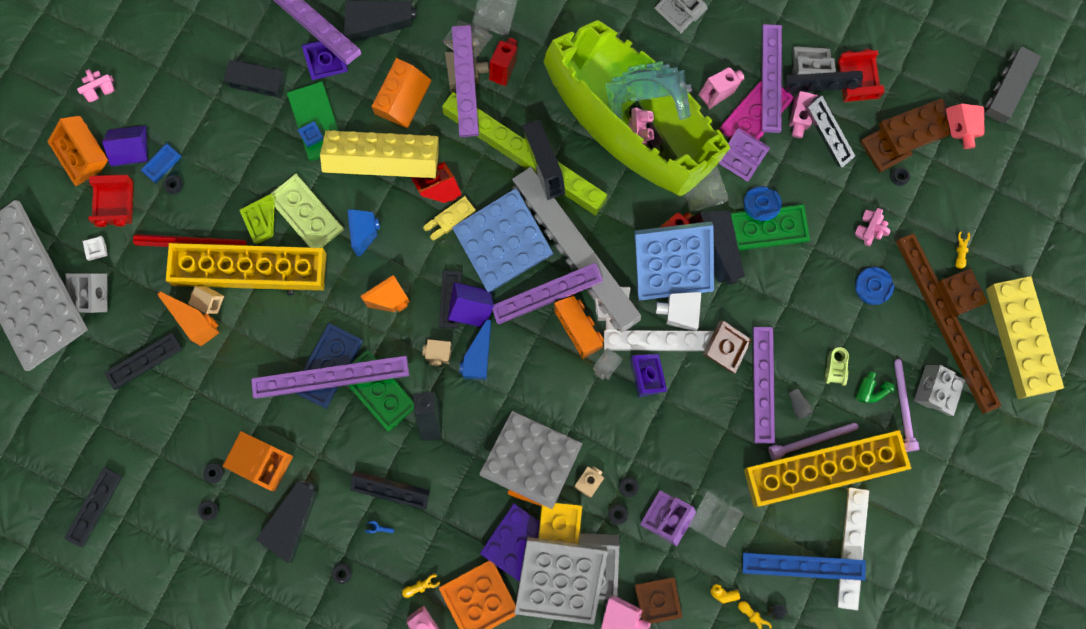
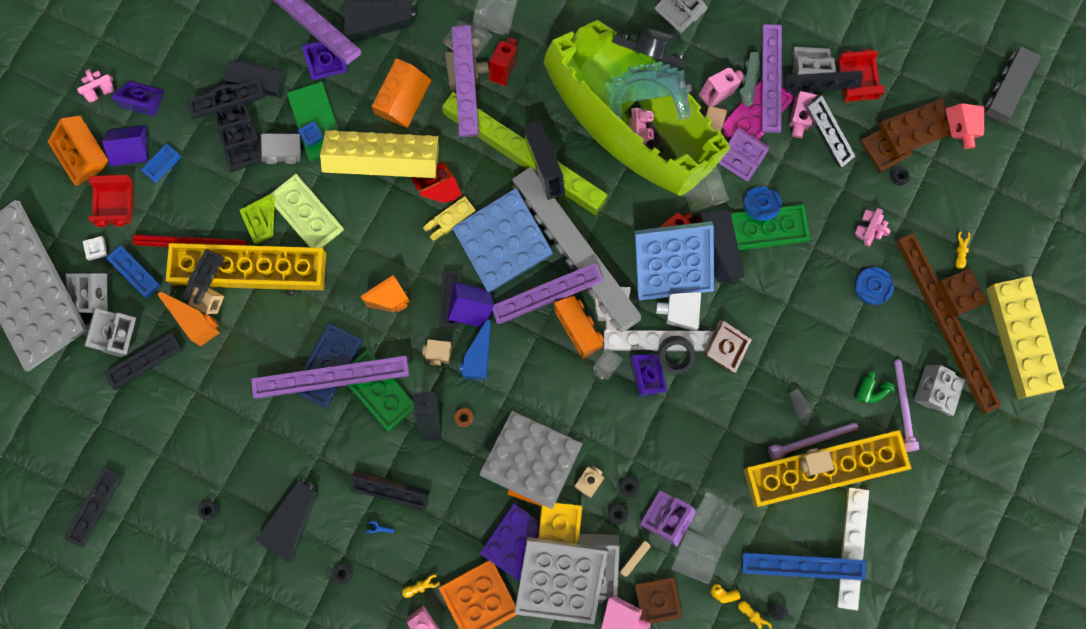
(118, 334): none -> light grey brick
(133, 271): none -> blue plate
(139, 98): none -> dark purple slope
(169, 181): black plate -> none
(203, 275): none -> black hinge
(219, 473): black plate -> none
(233, 121): none -> black slope
(257, 461): orange slope -> none
(280, 148): none -> light grey brick
(362, 229): blue slope -> none
(461, 411): none -> dark orange plate
(634, 559): none -> tan tile
(653, 44): none -> black slope
(683, 367): none -> black tyre
(697, 557): none -> clear slope
(717, 116): none -> tan tile
(750, 80): none -> sand green plate
(763, 385): medium lavender plate -> none
(816, 462): none -> tan brick
(837, 371): yellowish green piece -> none

